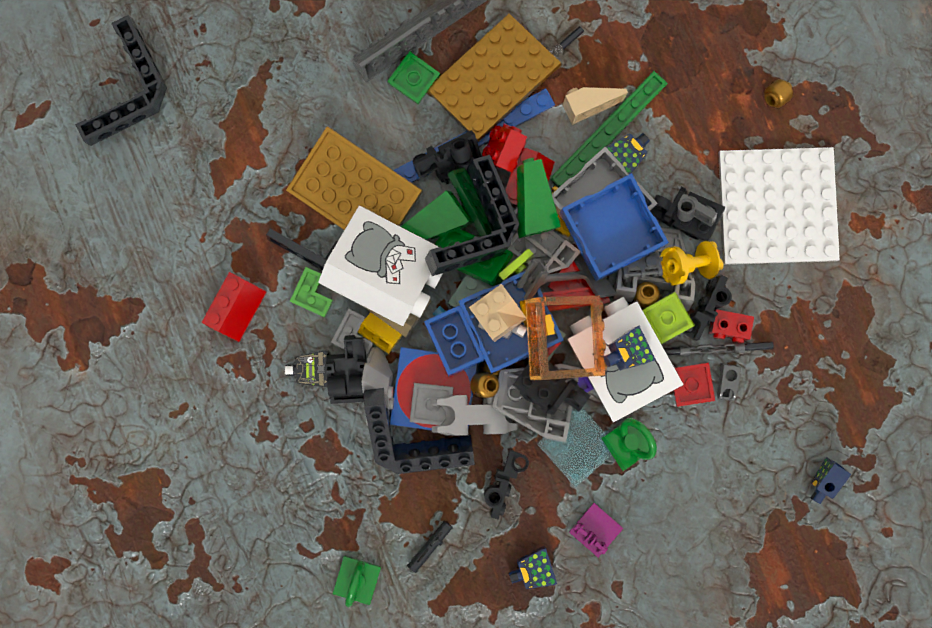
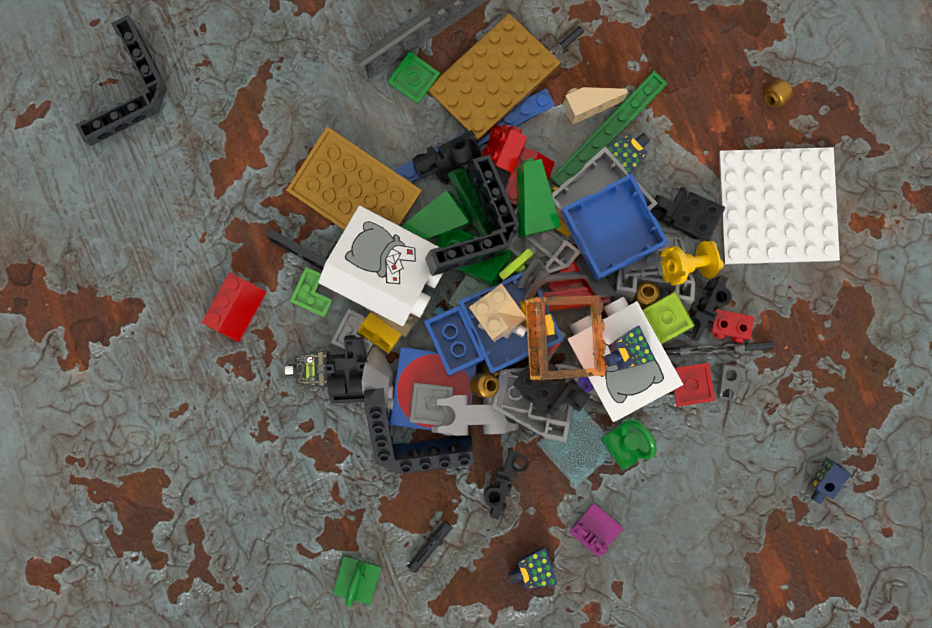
(703, 213): dark grey plate -> none

